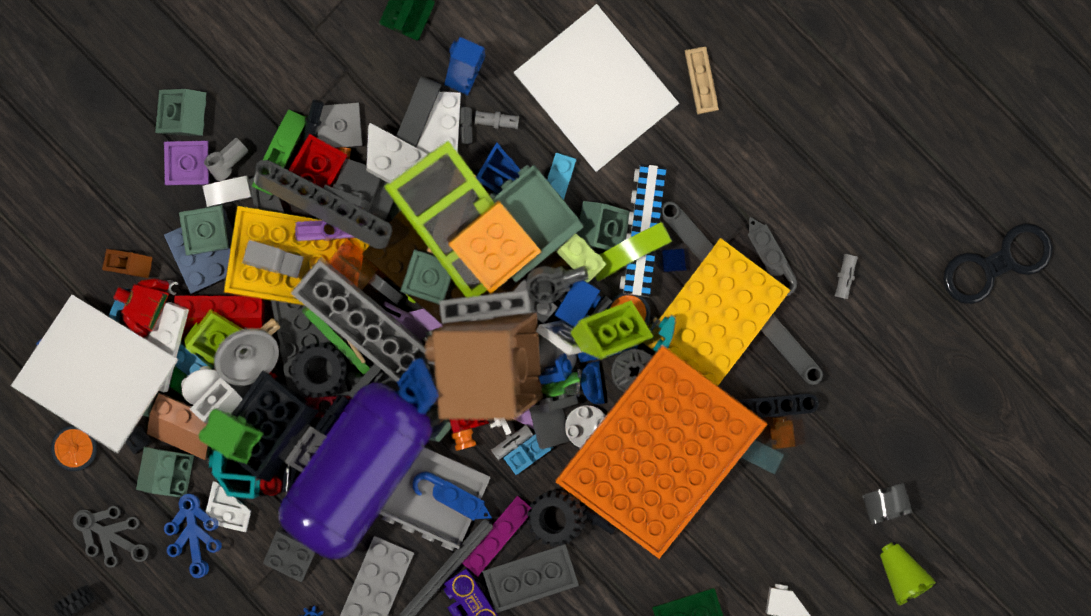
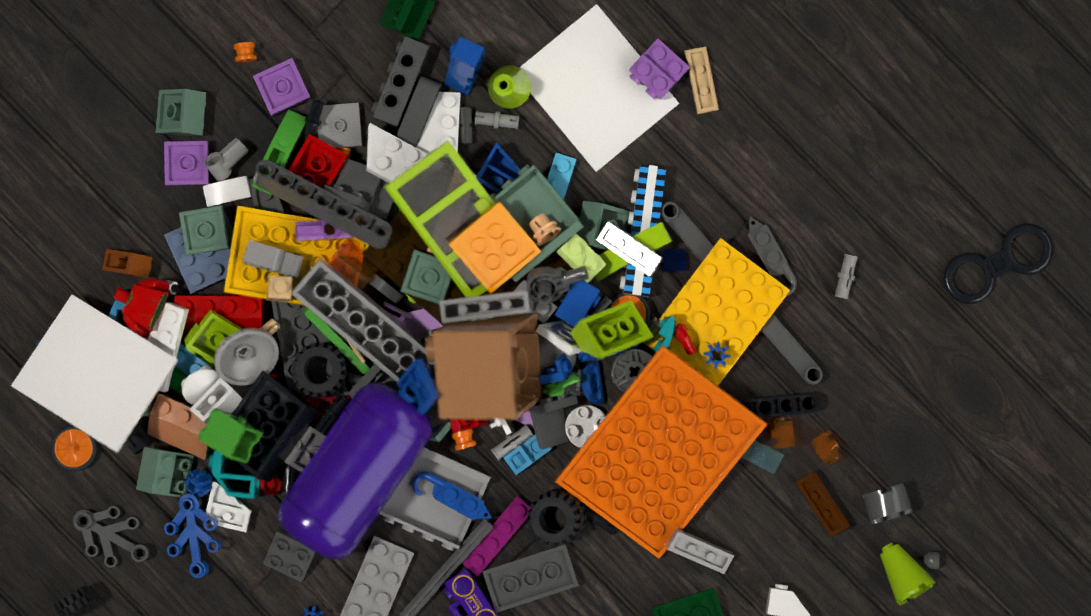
(199, 482): none -> blue gear
(245, 52): none -> orange wheel
(279, 288): none -> tan brick
(281, 86): none -> medium lavender plate
(394, 115): none -> dark grey brick
(516, 91): none -> lime cone
(542, 228): none -> light nougat piece
(629, 249): none -> plate
(658, 69): none -> medium lavender plate
(681, 334): none -> red arm
(700, 551): none -> light grey plate
(716, 361): none -> blue gear
(822, 503): none -> reddish brown plate
(826, 448): none -> clear orange brick
(932, 560): none -> dark grey hinge

